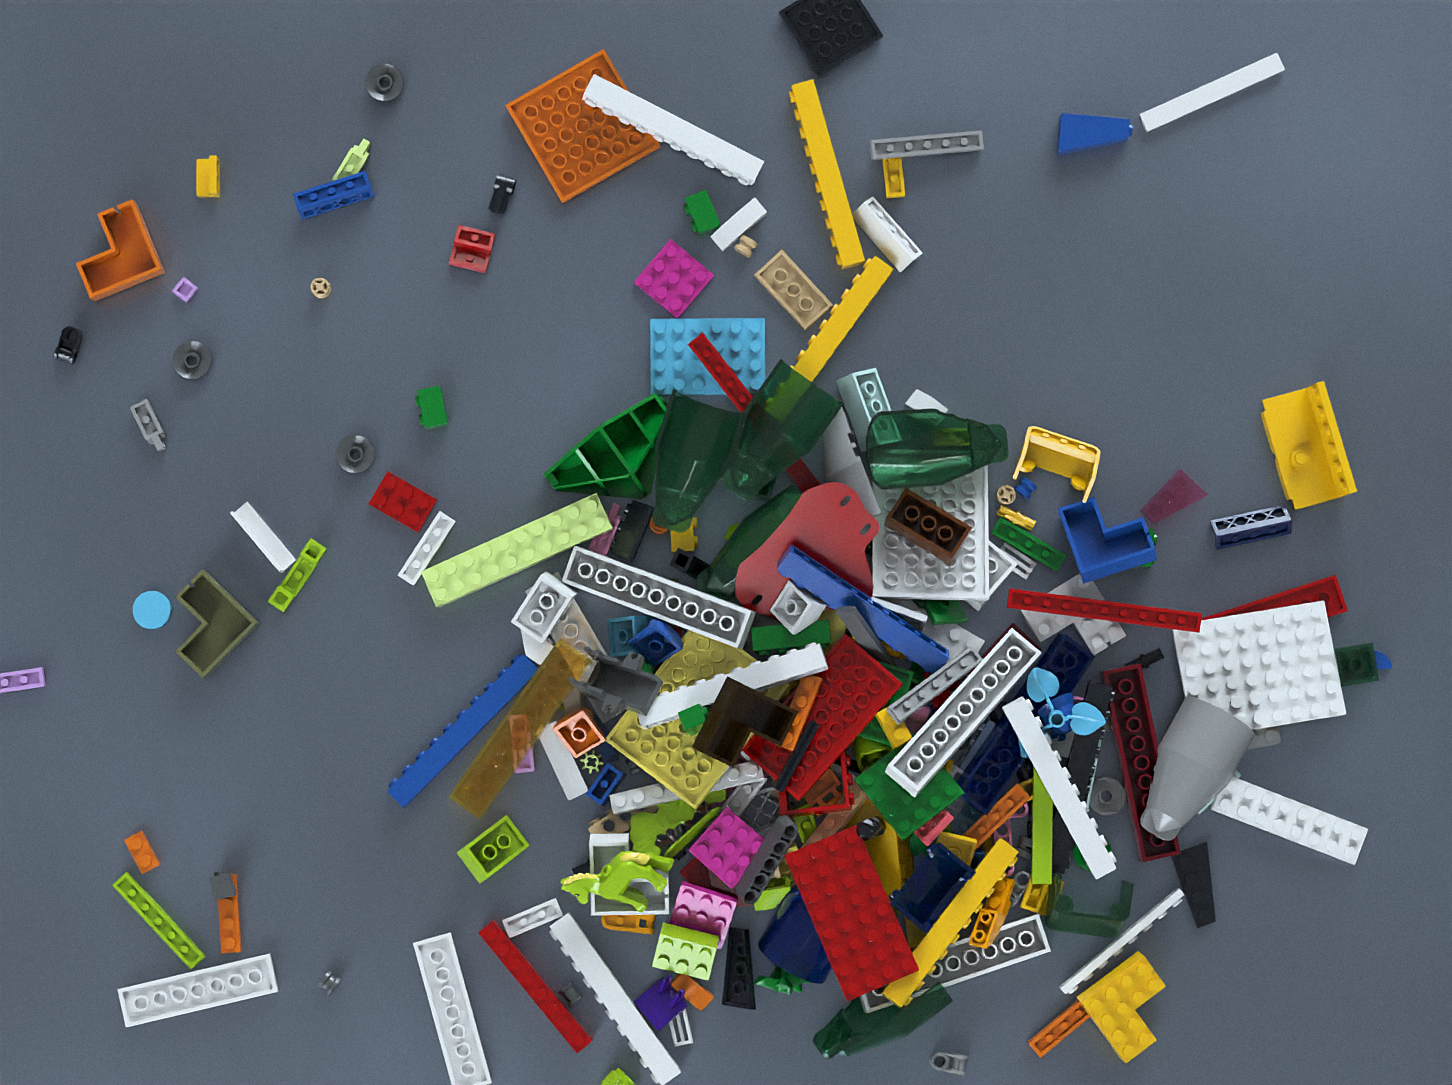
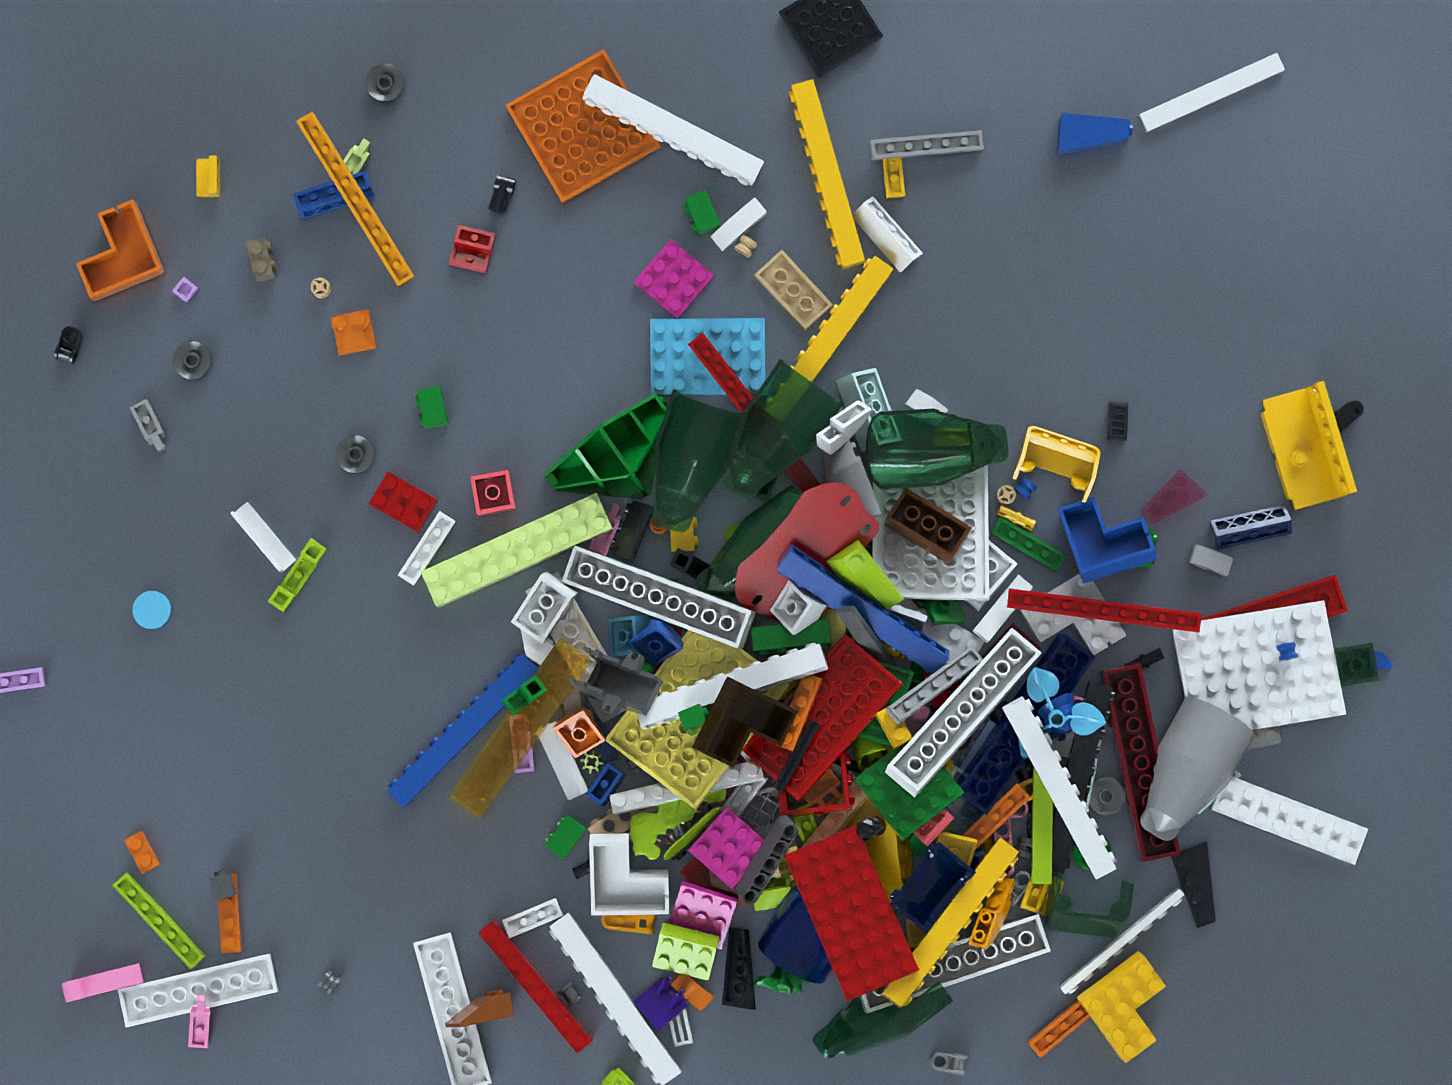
(102, 982): none -> bright pink beam
(199, 1024): none -> bright pink hinge
(222, 627): olive piece -> none
(261, 260): none -> dark tan brick
(353, 332): none -> orange slope
(355, 198): none -> light orange plate
(484, 1008): none -> dark orange slope
(493, 493): none -> coral brick
(493, 849): lime slope -> none
(524, 695): none -> green brick
(565, 836): none -> green brick
(616, 876): lime animal -> none
(843, 427): none -> white slope
(861, 571): none -> lime wedge
(998, 612): none -> white tile
(1023, 557): white tile -> none
(1117, 436): none -> black slope
(1211, 559): none -> light grey slope
(1287, 651): none -> blue wheel
(1345, 417): none -> black piece

